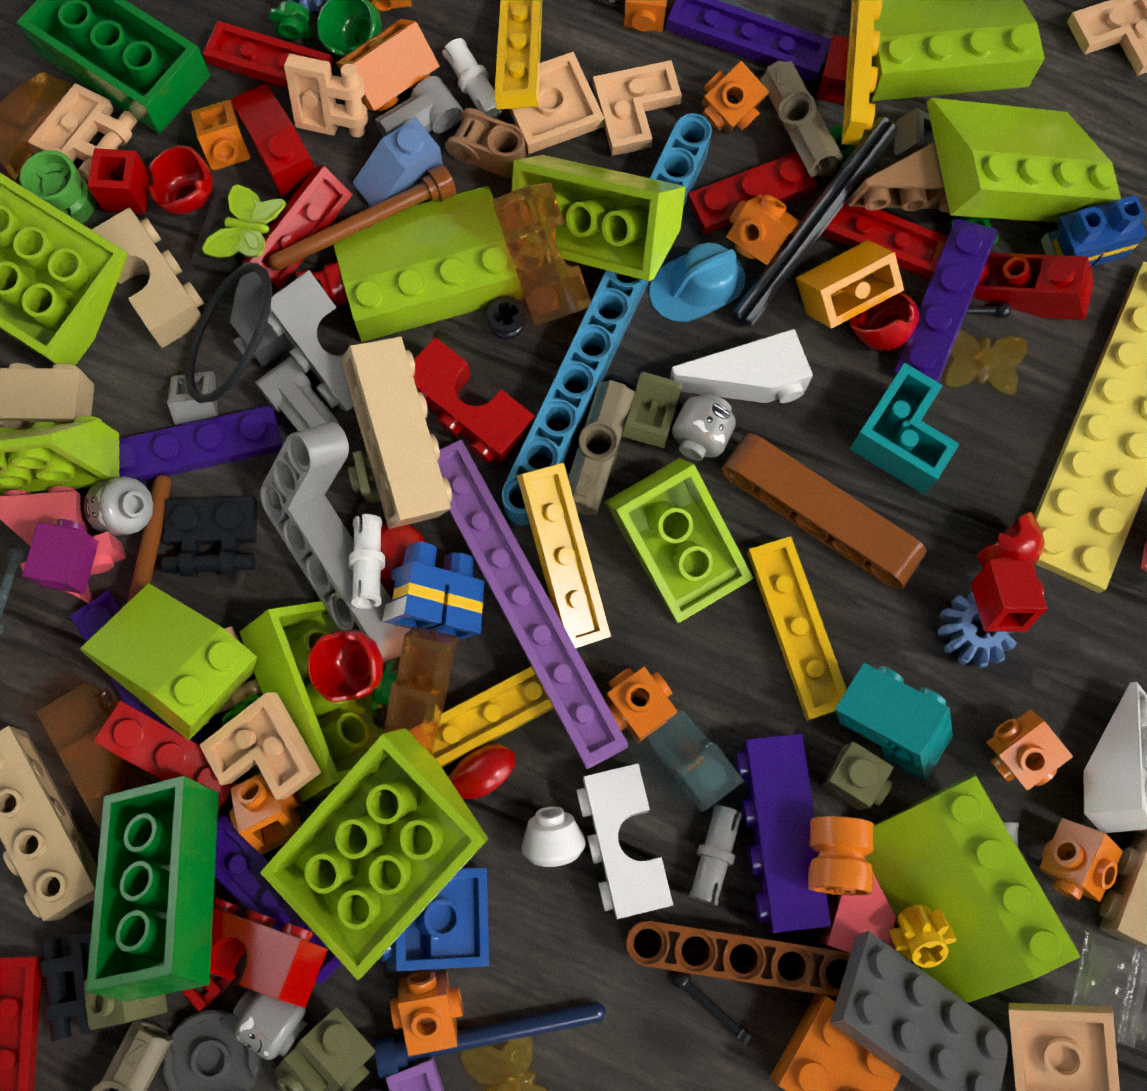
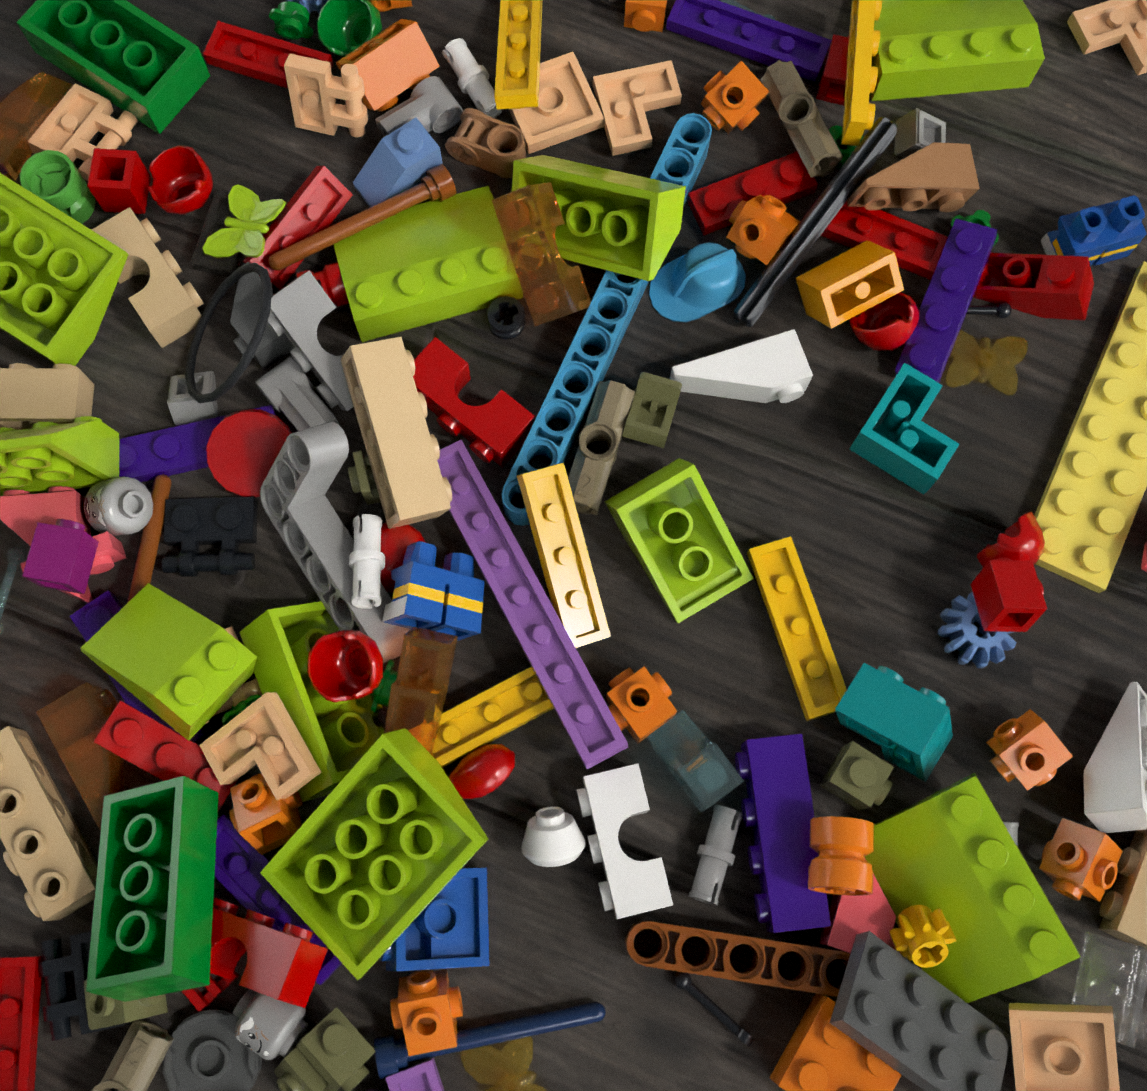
(220, 135): orange bracket -> none
(245, 449): none -> red tile
(274, 139): red slope -> none
(704, 426): light grey head -> none
(824, 511): dark orange beam -> none
(1017, 162): lime slope -> none

